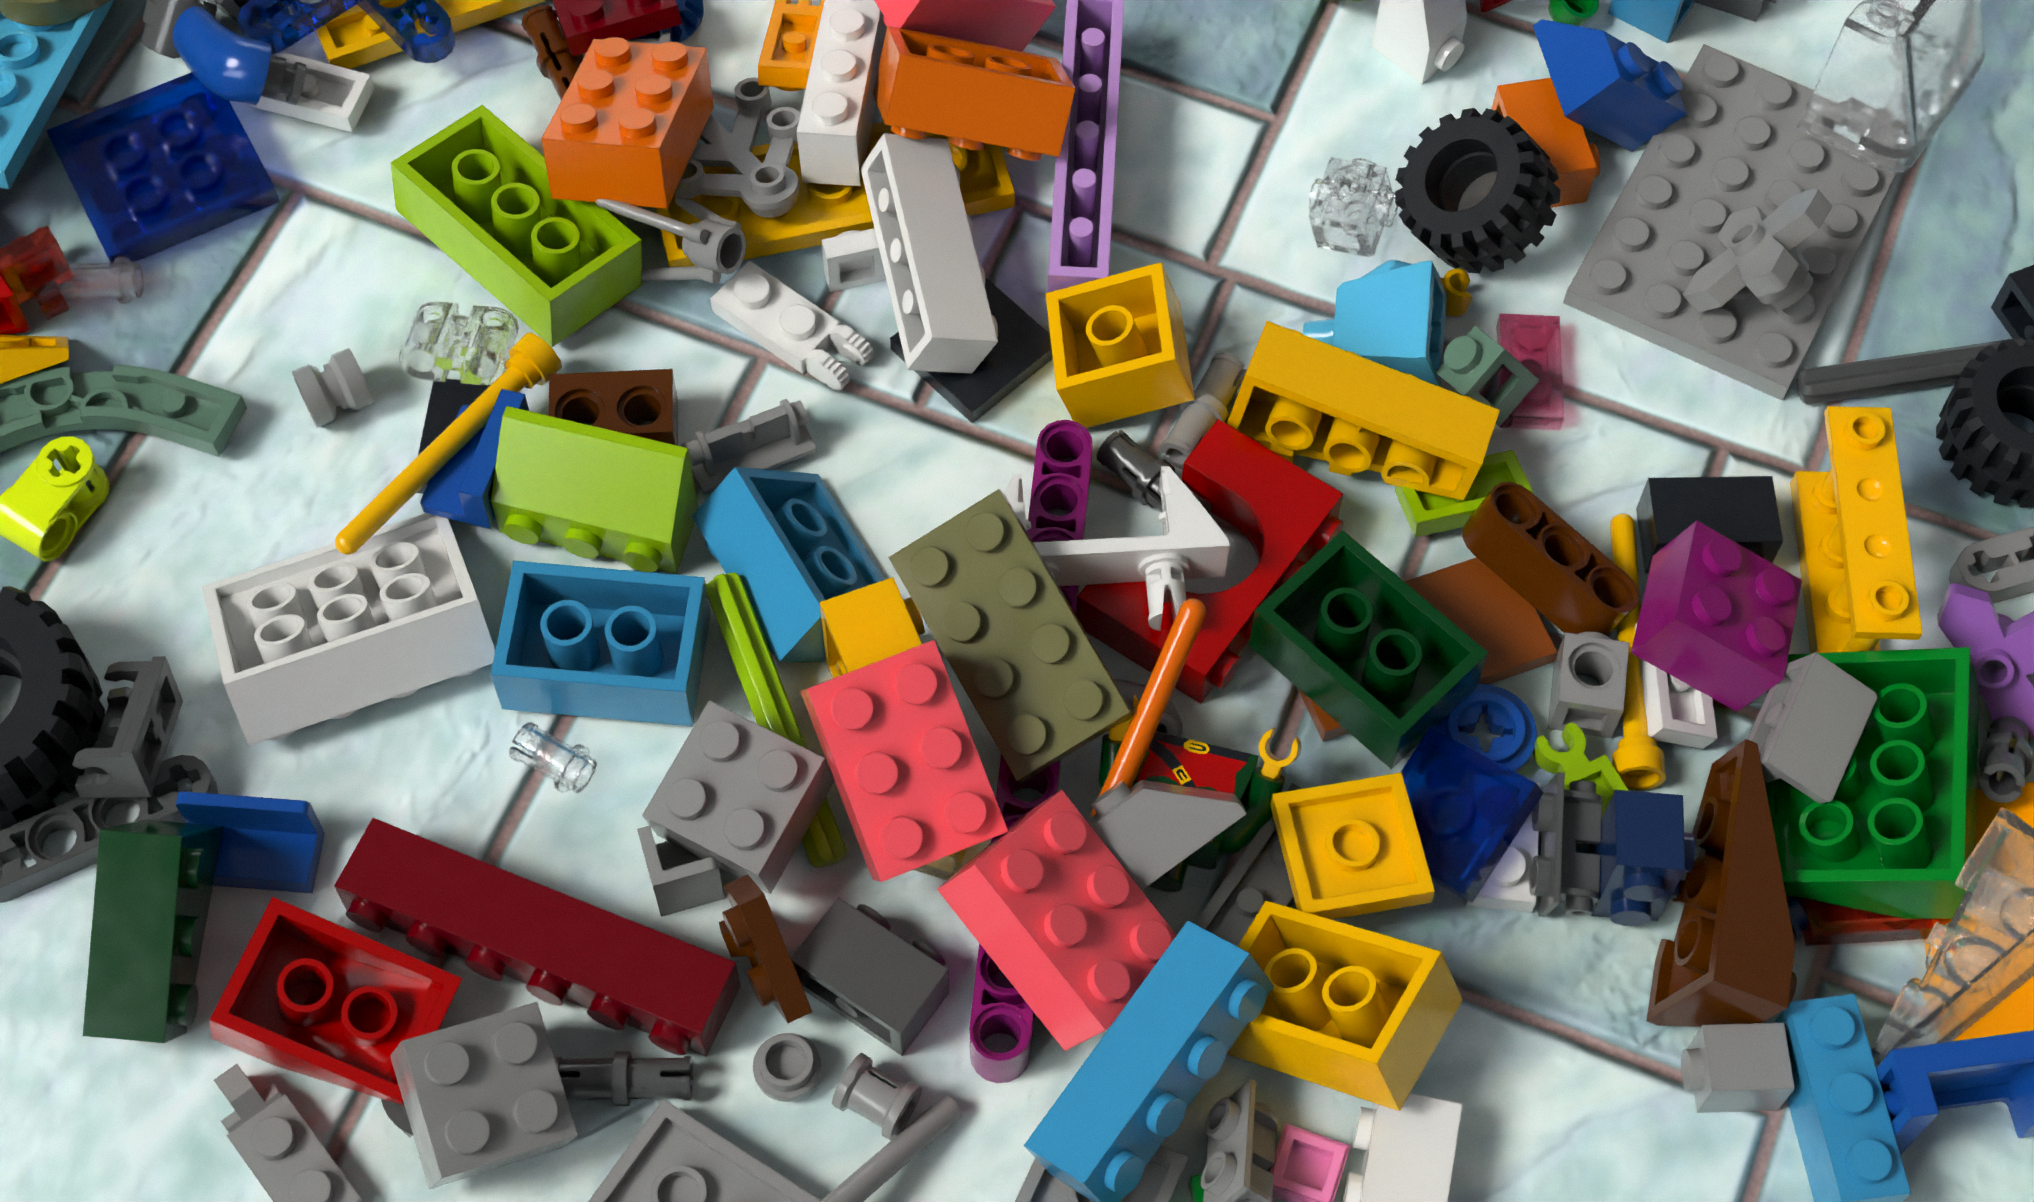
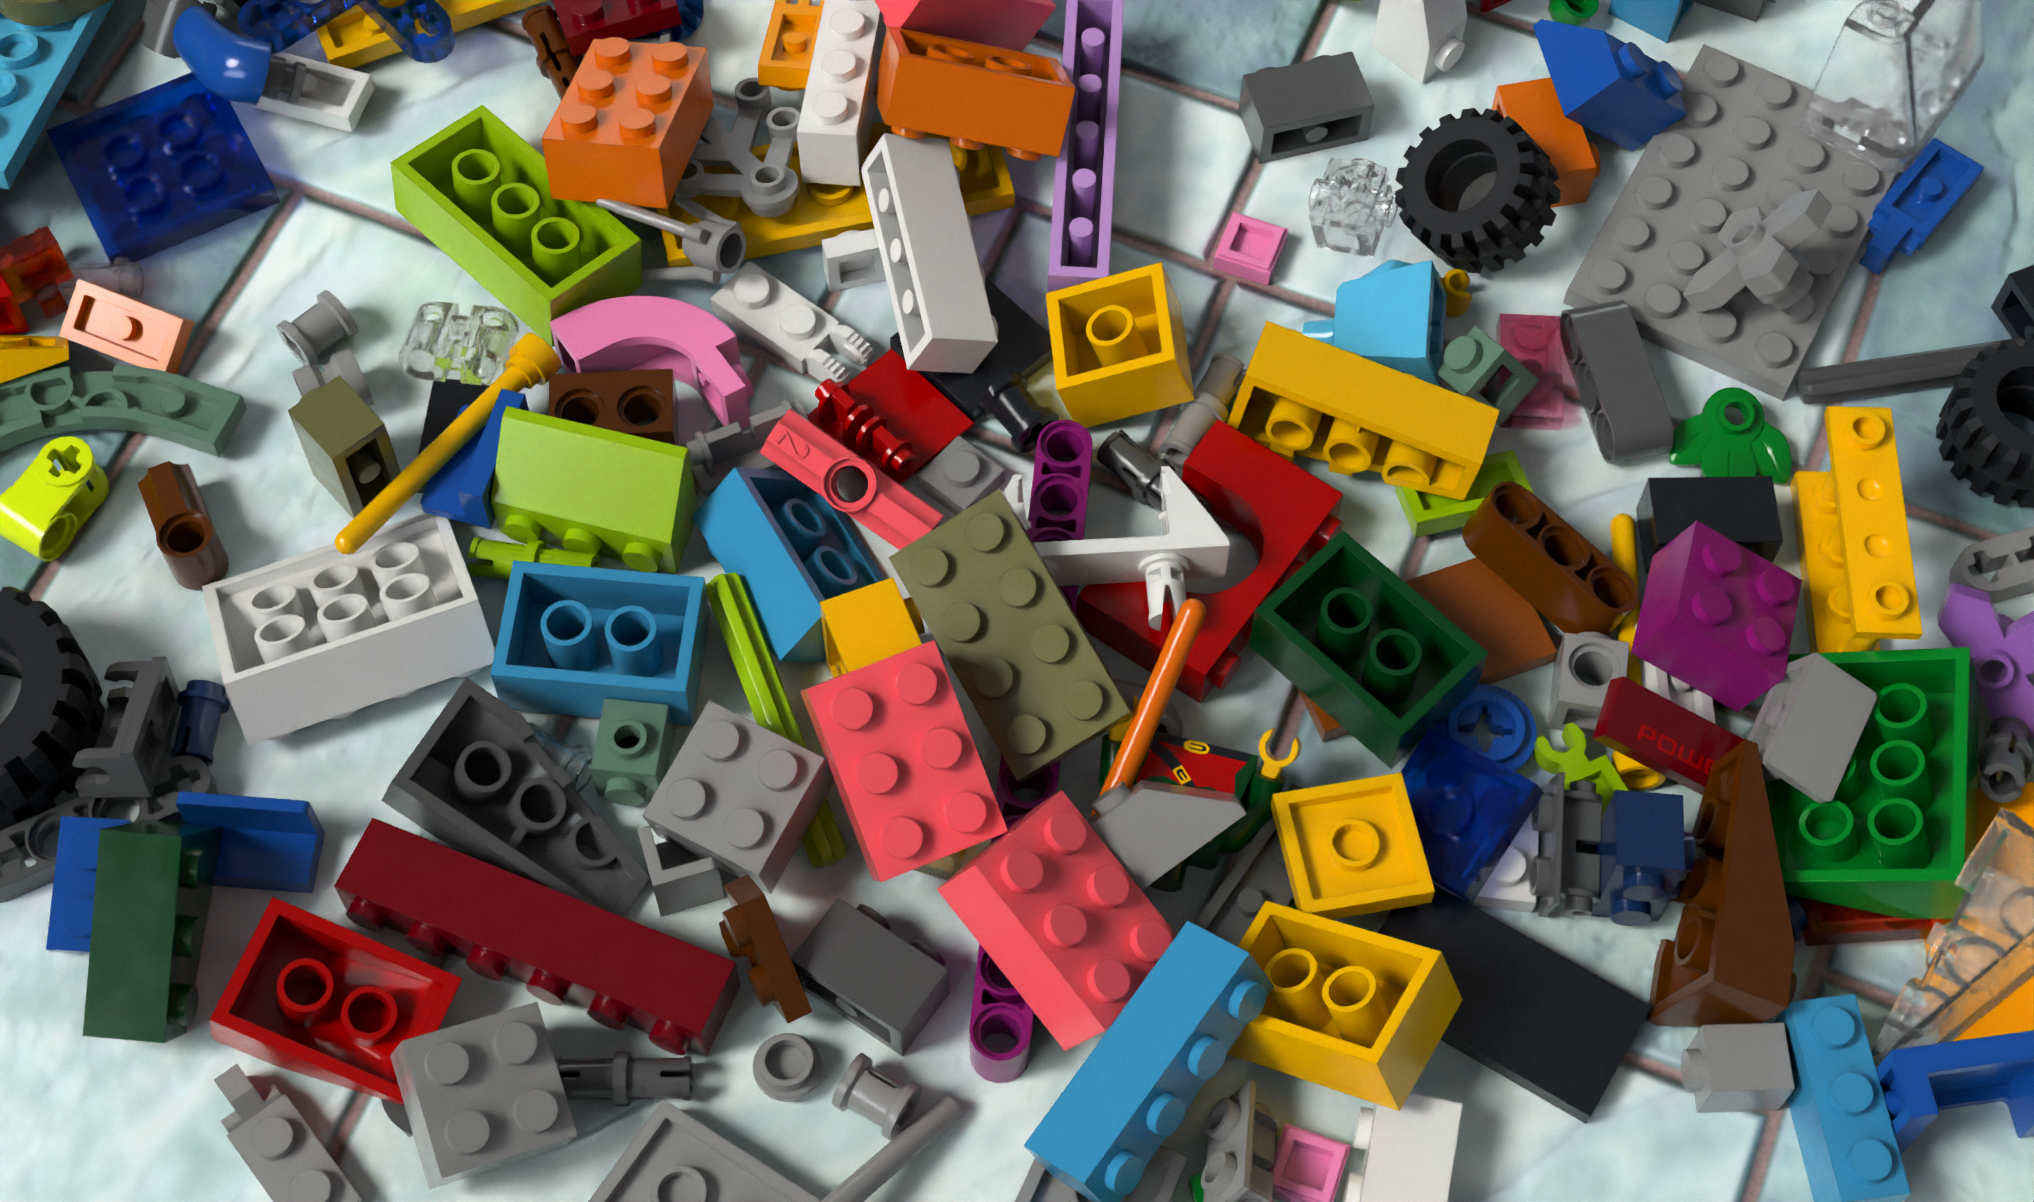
(75, 883): none -> blue plate
(126, 327): none -> plate
(183, 525): none -> reddish brown piece
(199, 719): none -> dark blue pin
(317, 328): none -> light grey bush
(345, 444): none -> olive brick
(497, 557): none -> lime pin
(503, 800): none -> dark grey wedge
(631, 750): none -> sand green brick
(658, 334): none -> bright pink arch
(819, 459): none -> coral piece
(889, 417): none -> red hinge
(960, 476): none -> light grey plate
(1017, 411): none -> black bush
(1250, 248): none -> bright pink tile
(1305, 107): none -> dark grey brick
(1525, 1004): none -> black tile
(1616, 382): none -> dark grey beam
(1661, 734): none -> dark red tile
(1730, 448): none -> green plate
(1919, 203): none -> blue hinge

